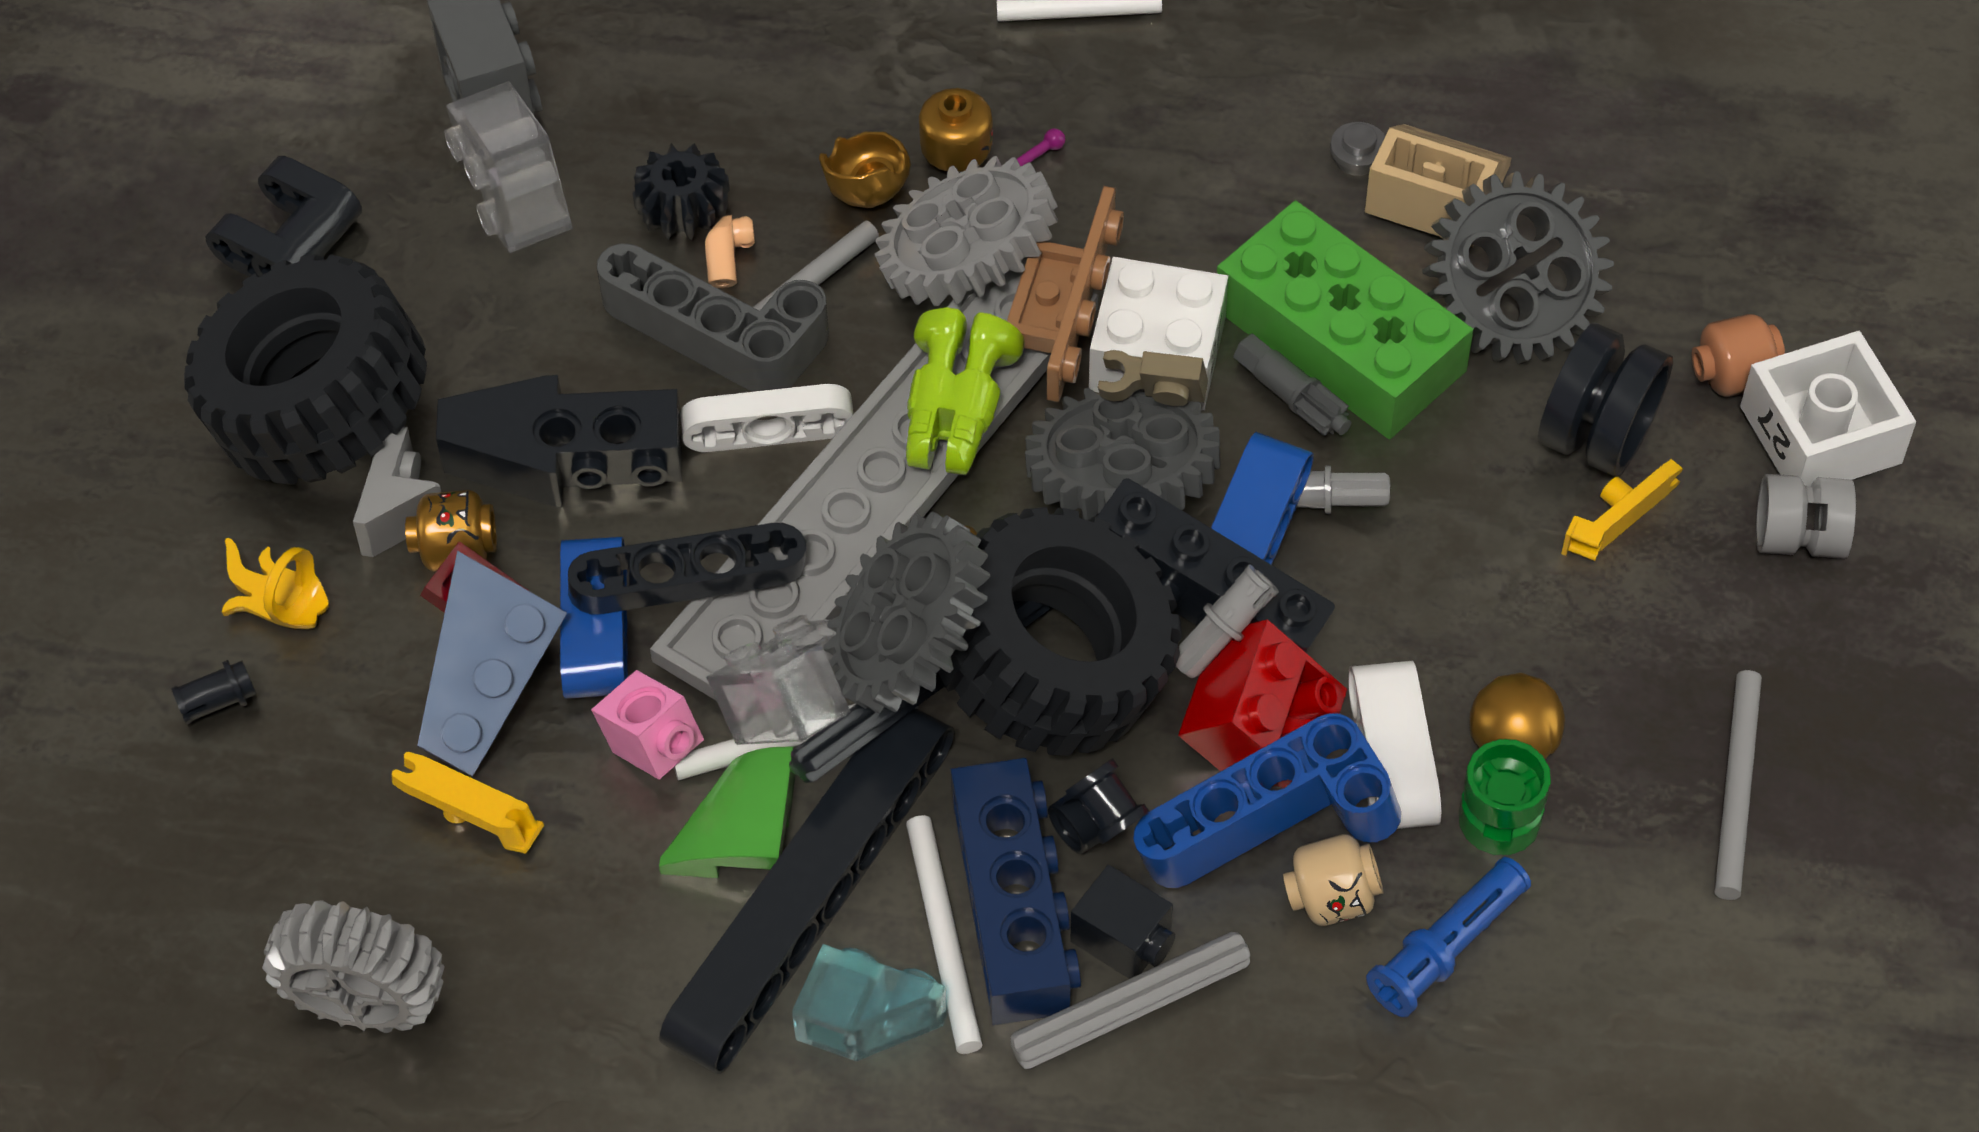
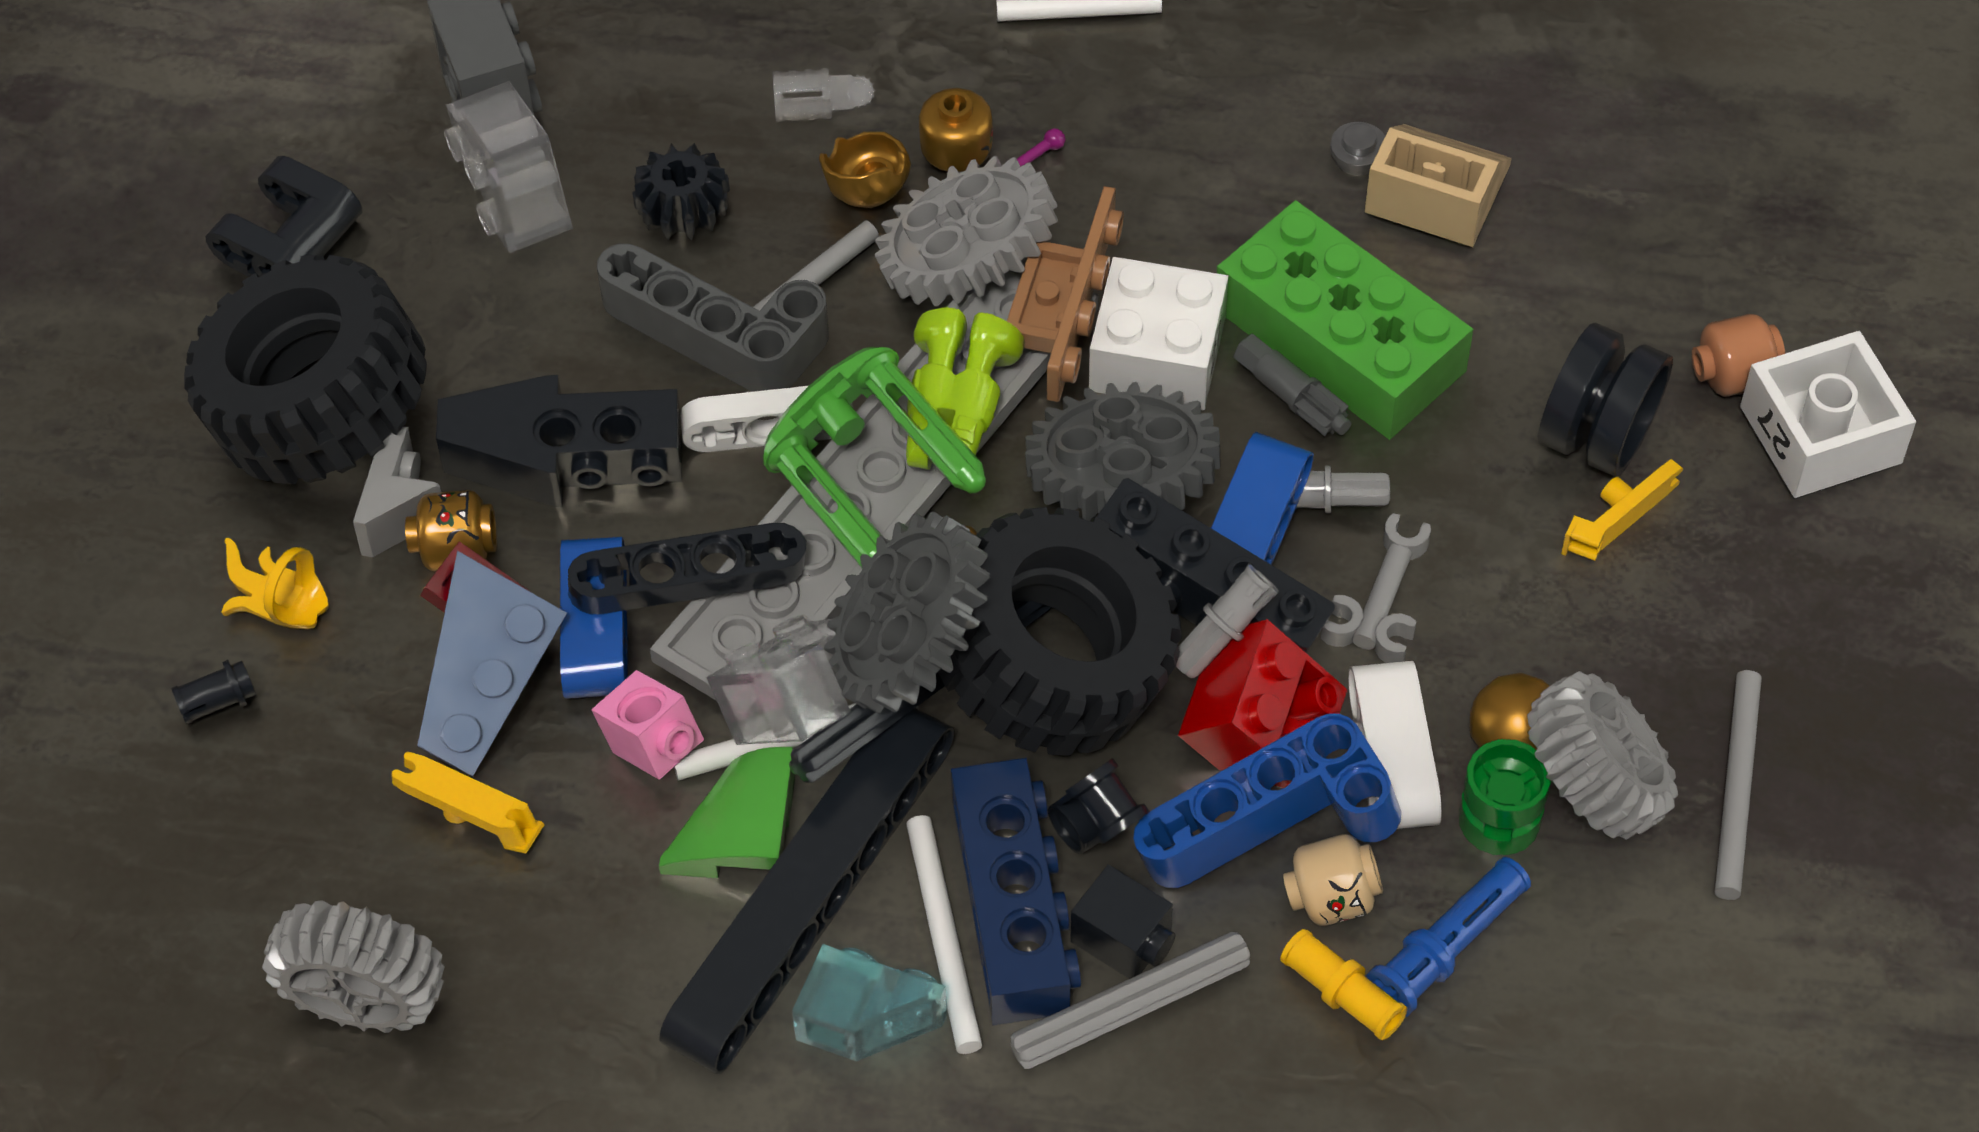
(721, 246): light nougat arm -> none
(828, 407): none -> bright green piece
(838, 93): none -> clear hinge
(1164, 377): dark tan plate -> none
(1343, 984): none -> yellow pin
(1373, 625): none -> light grey bar
(1490, 223): dark grey gear -> none
(1602, 755): none -> light grey gear
(1783, 516): light grey wheel -> none

